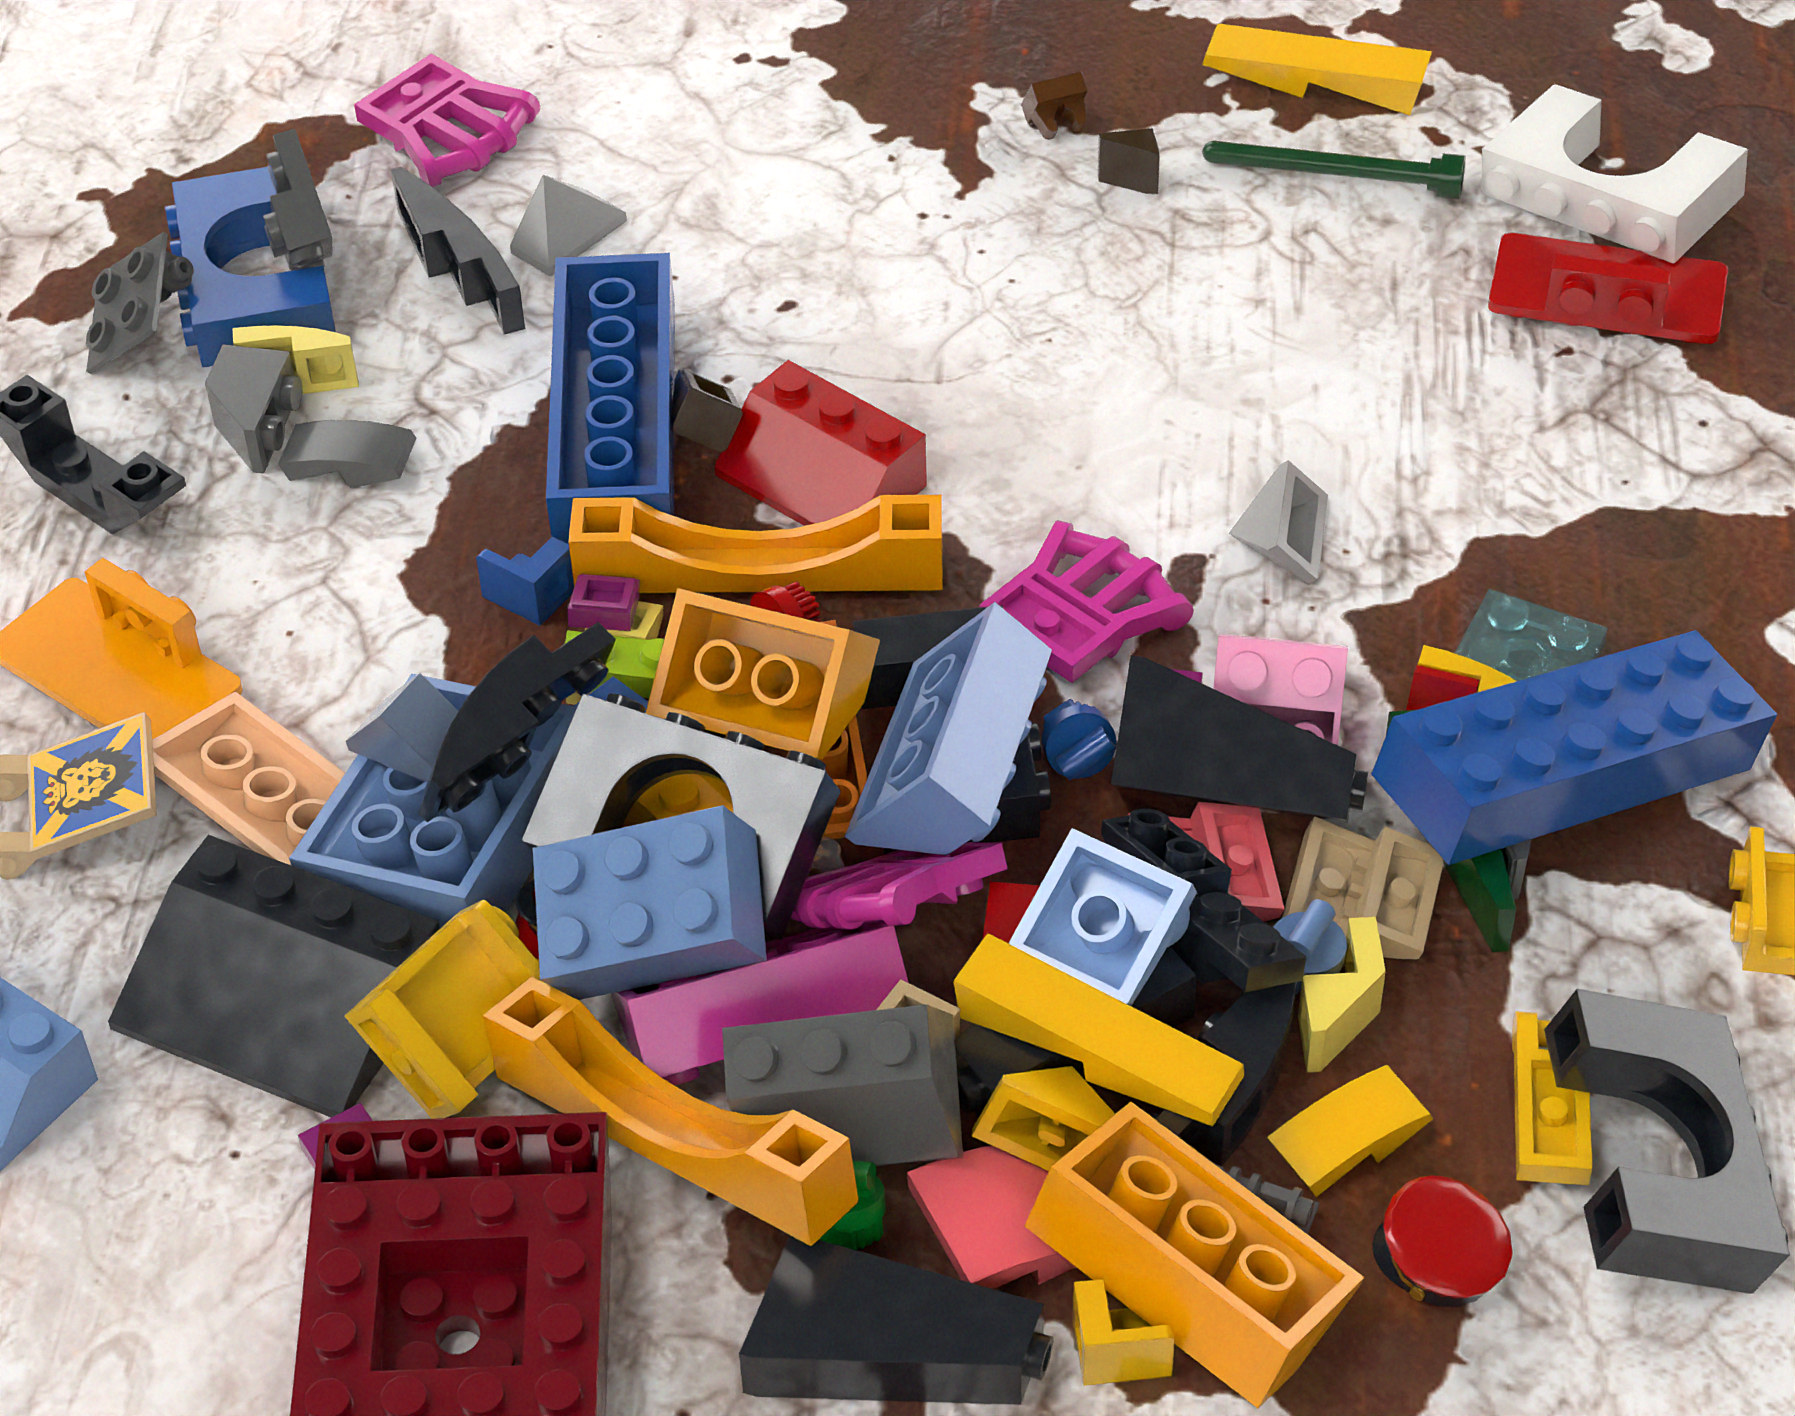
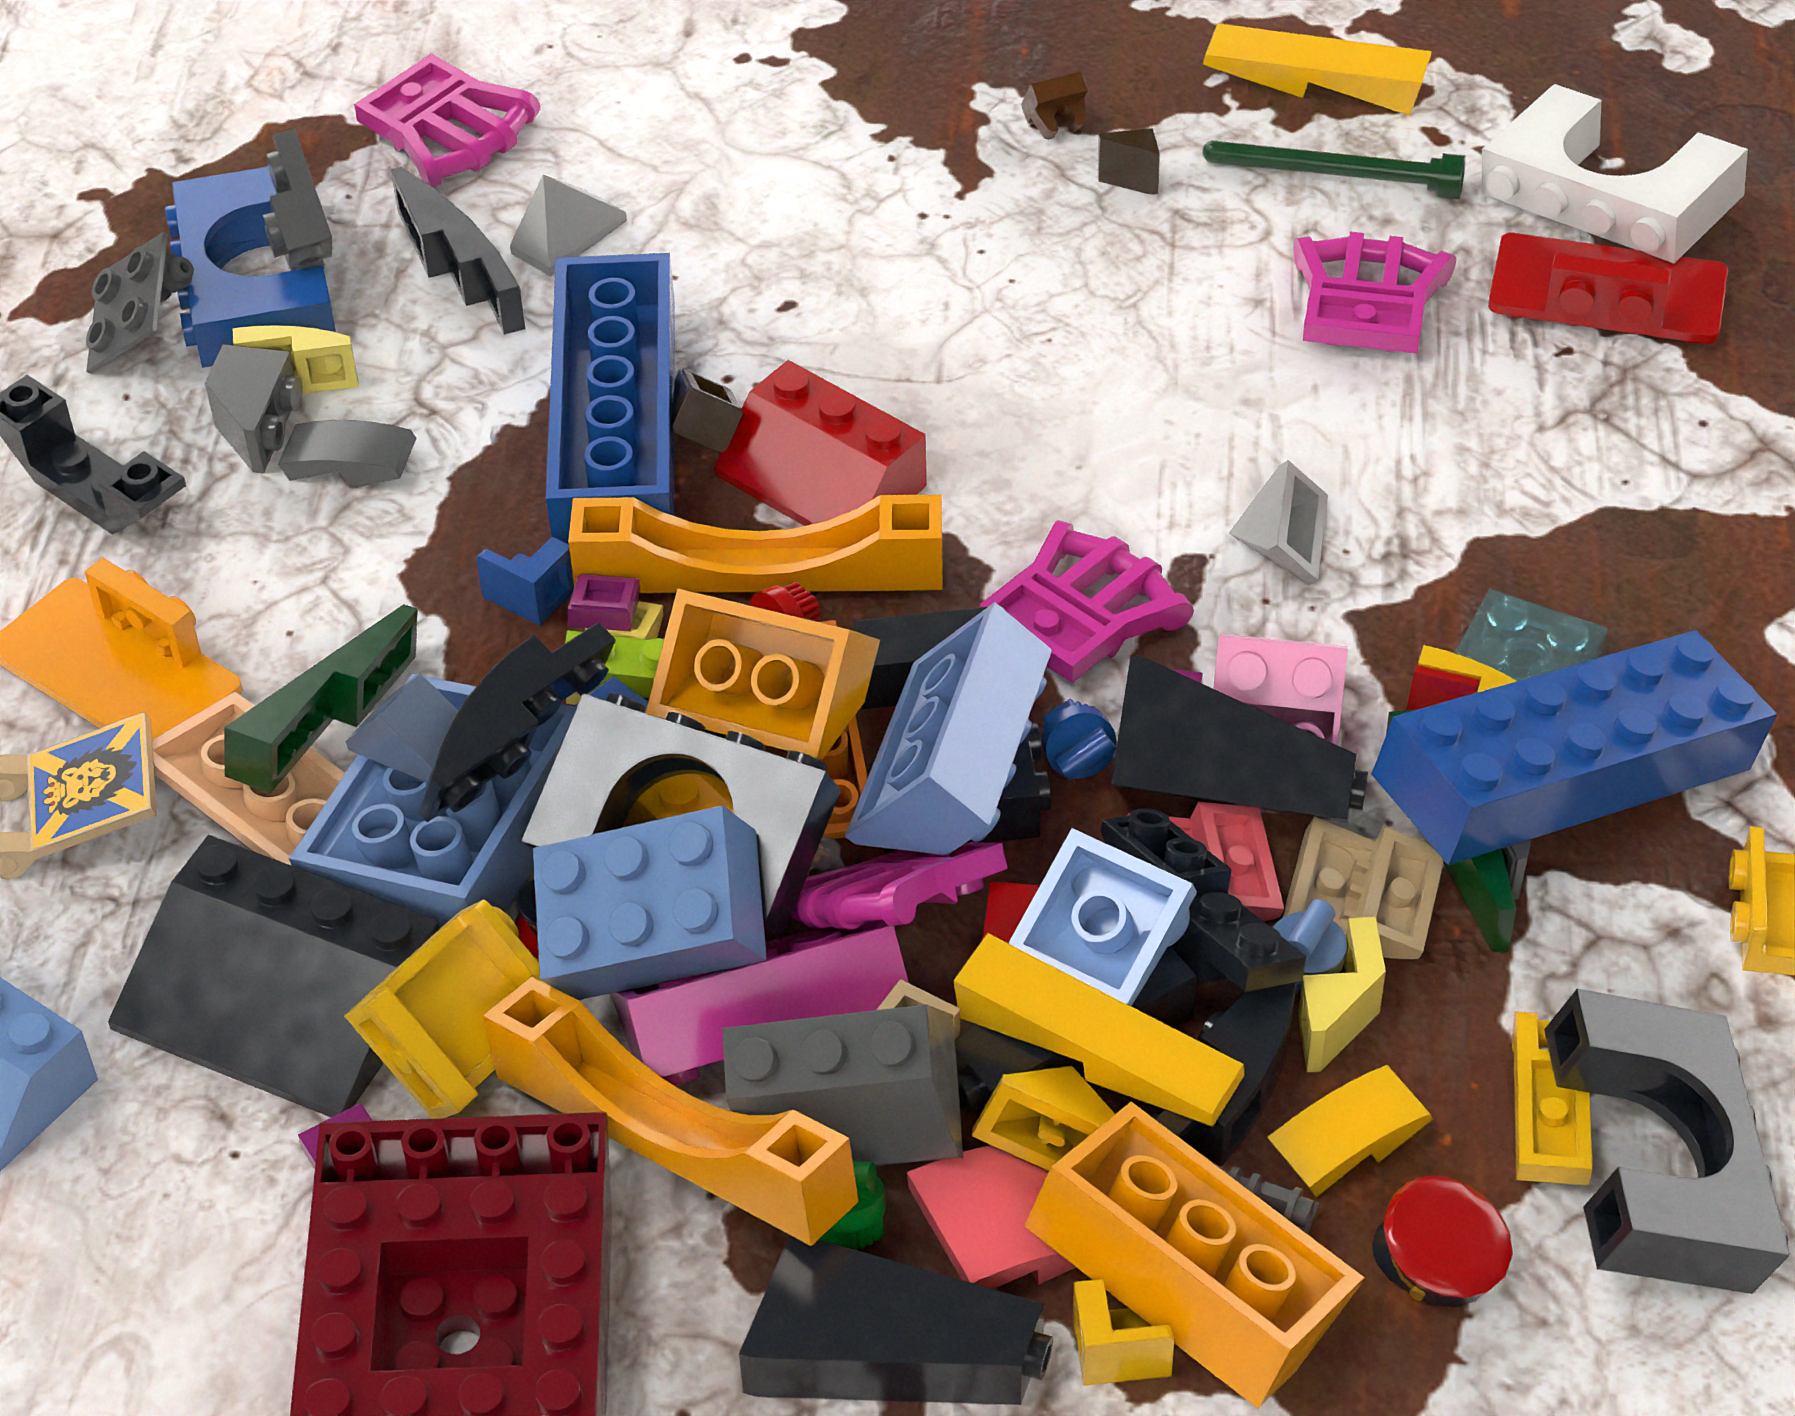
(341, 687): none -> dark green slope
(1365, 311): none -> dark pink plate

